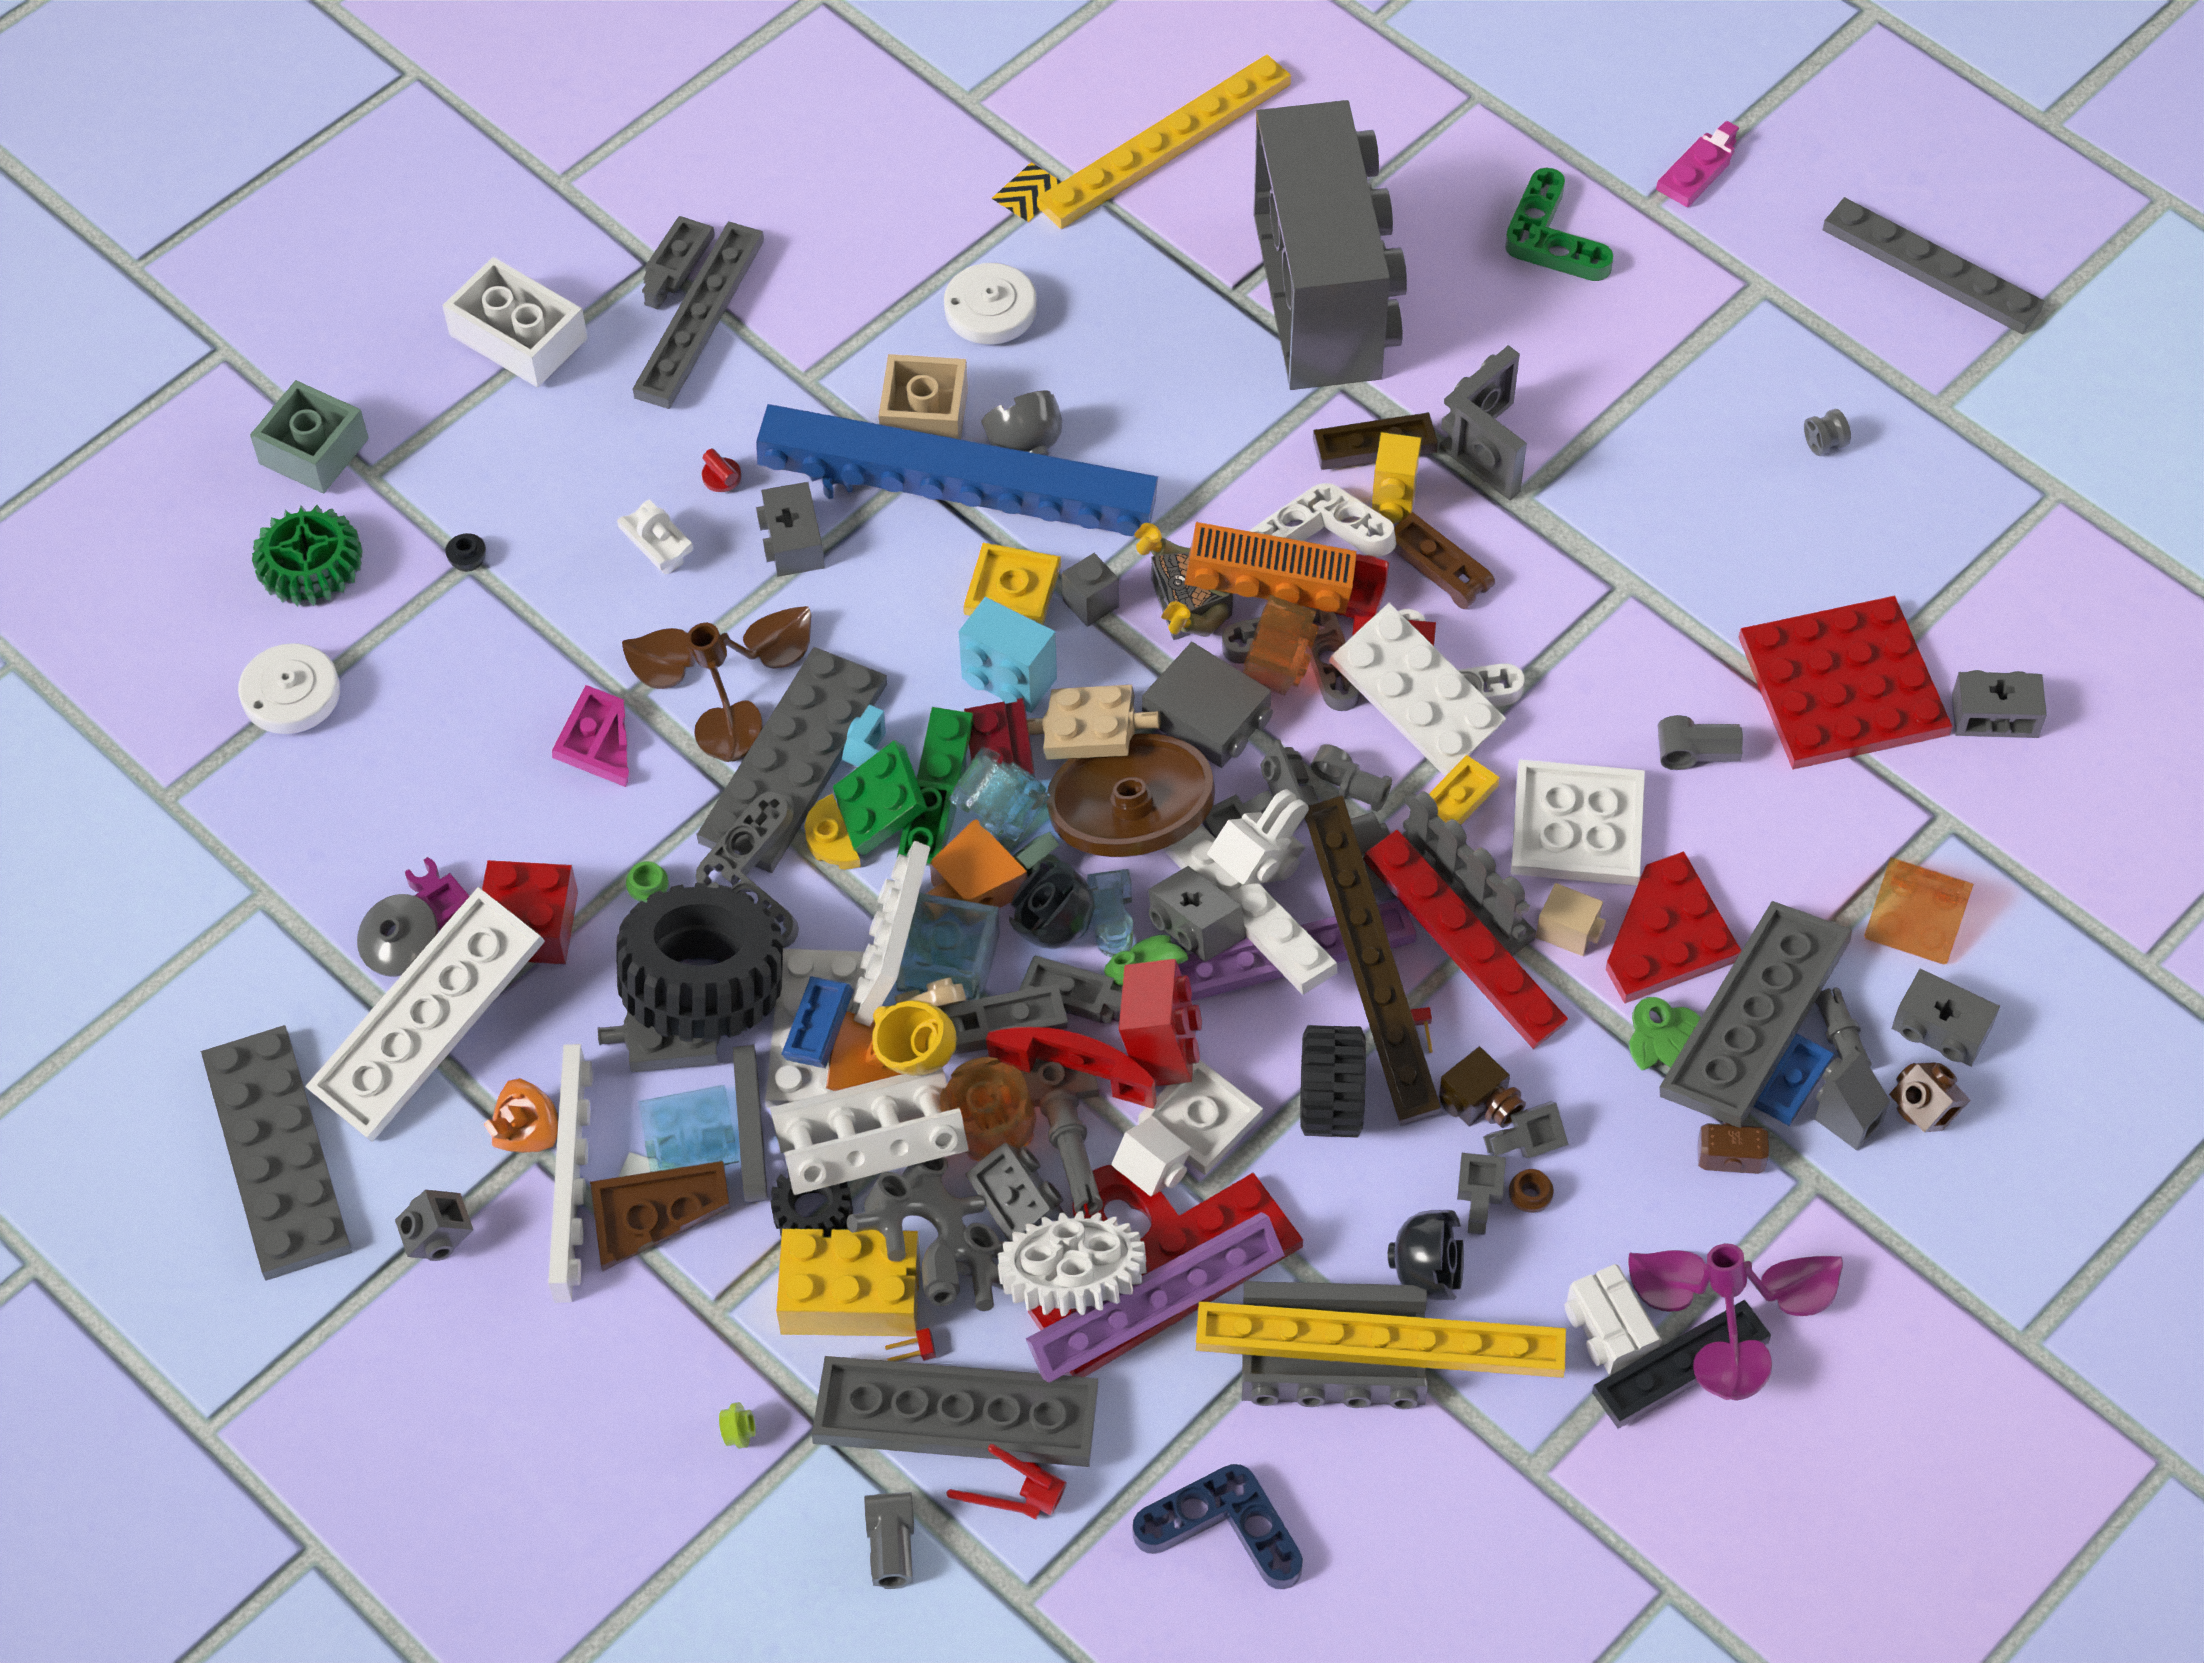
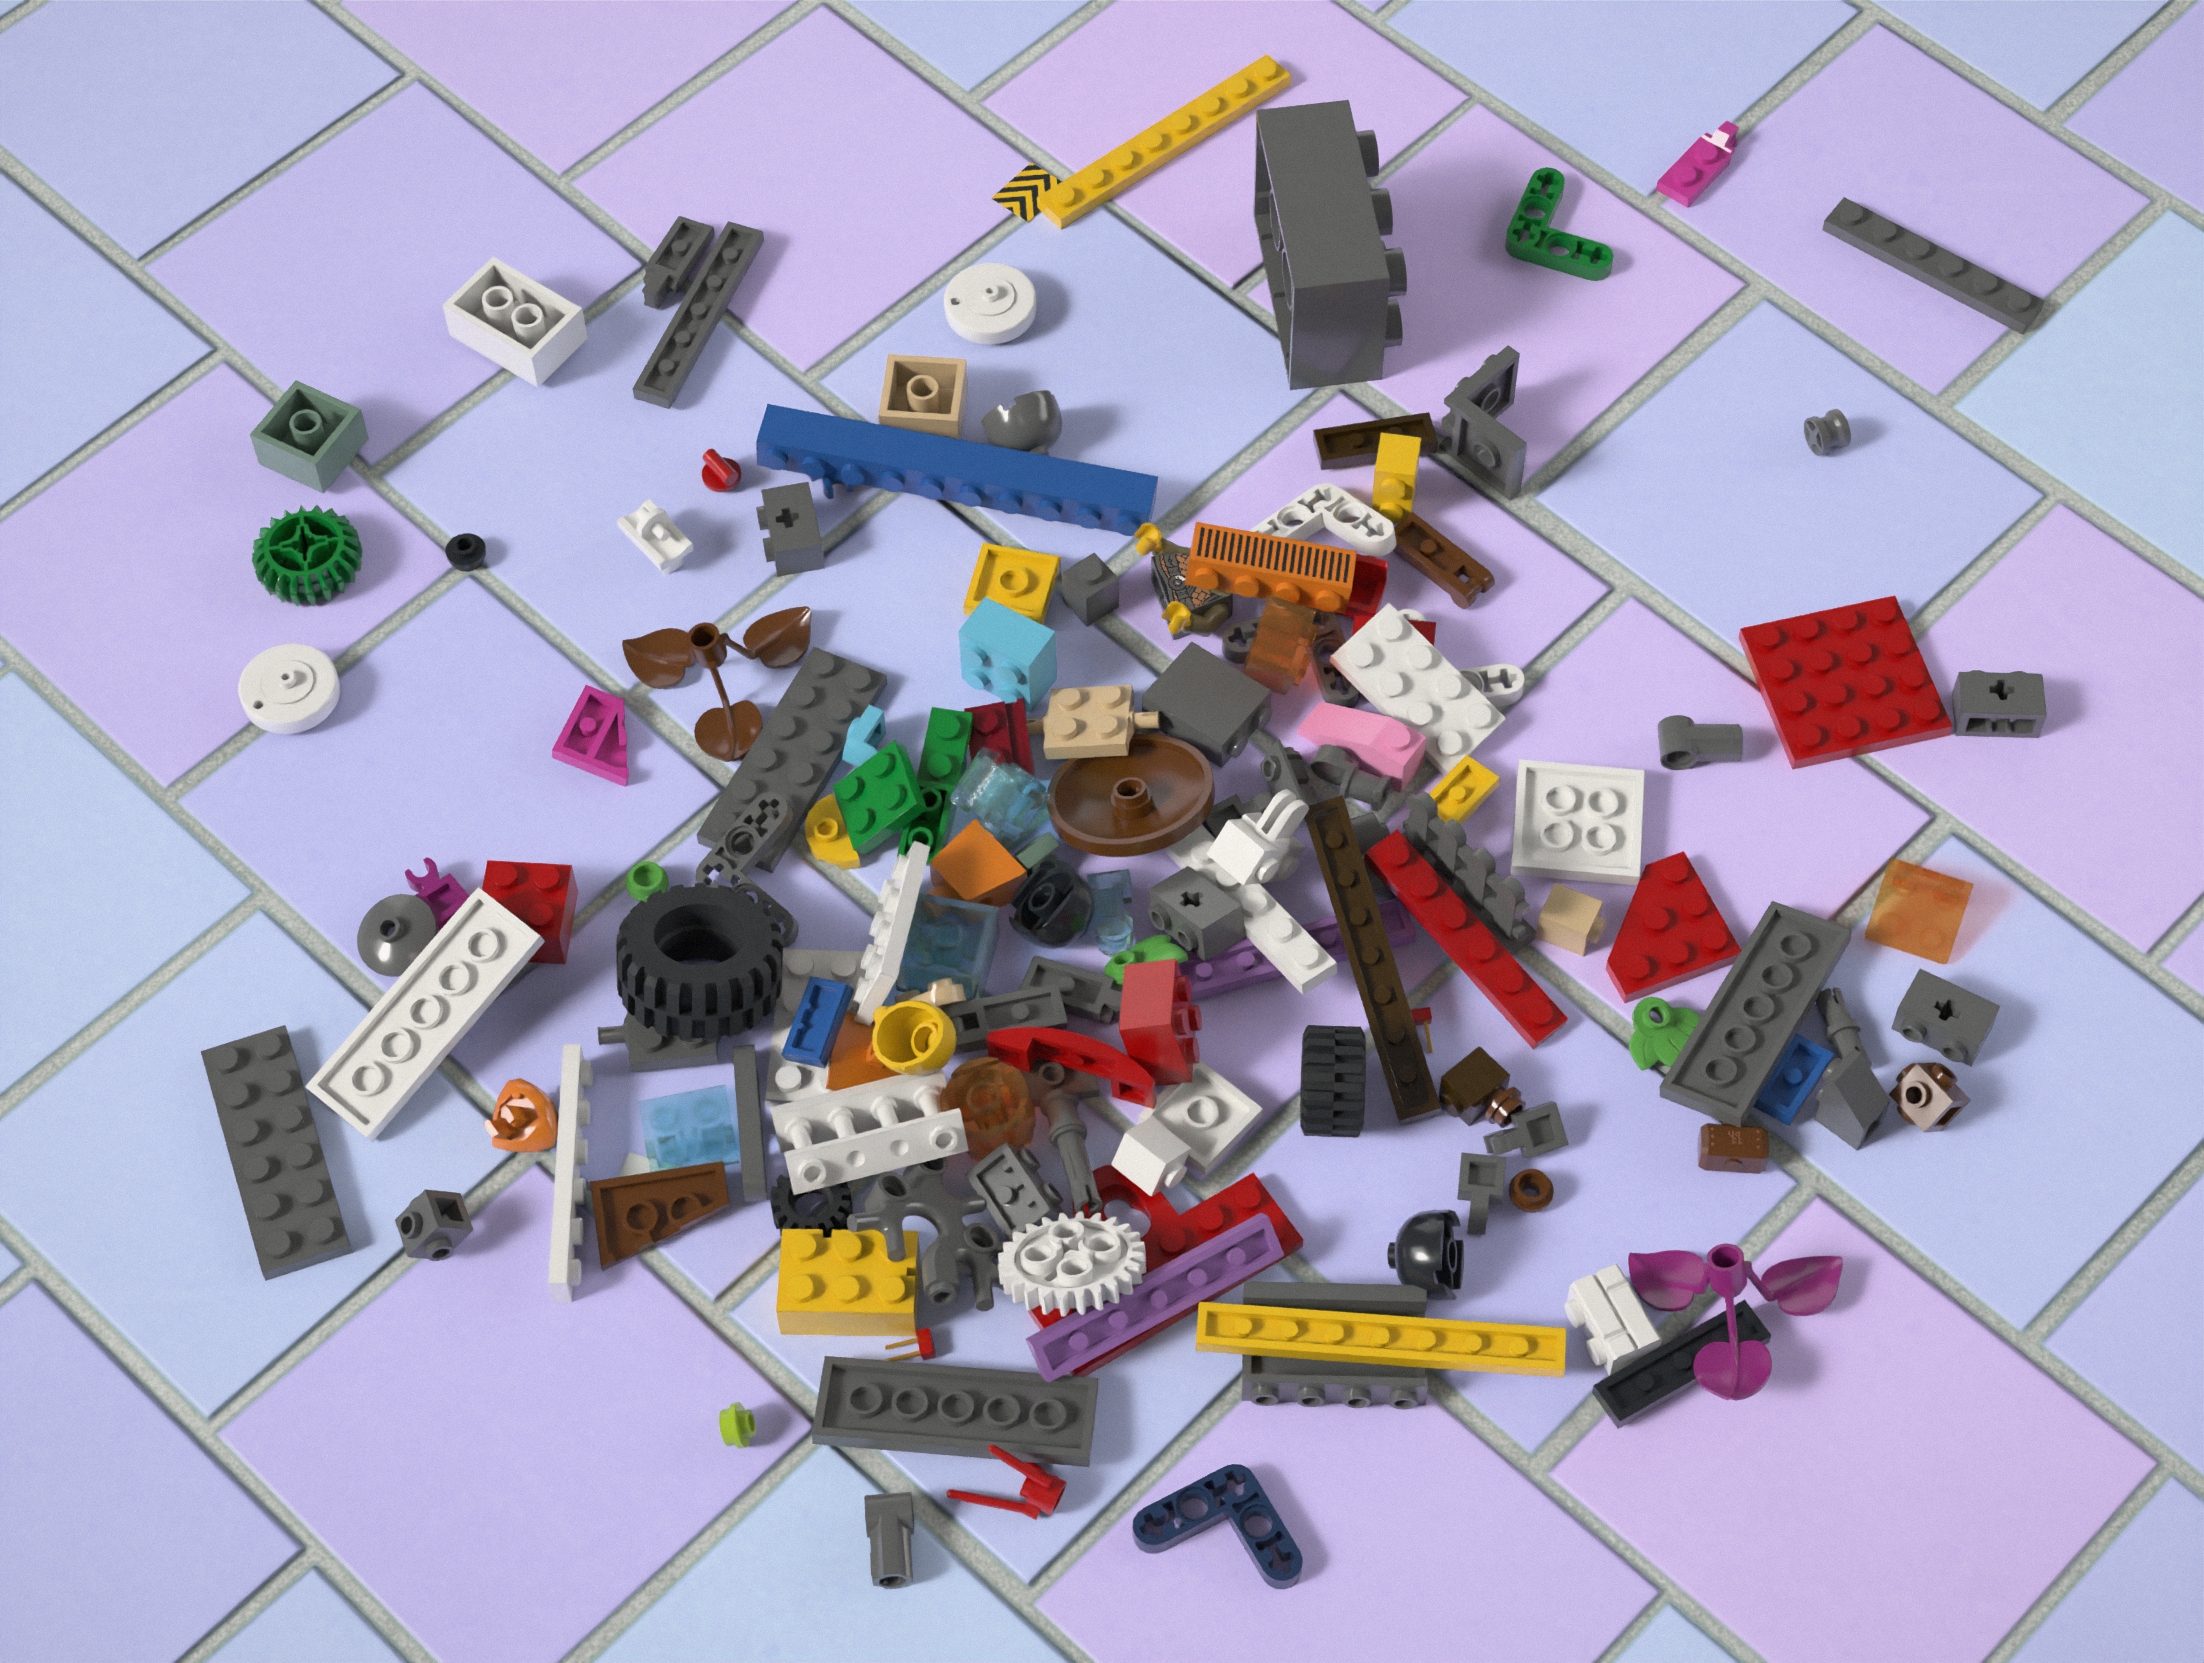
(1371, 739): none -> bright pink slope

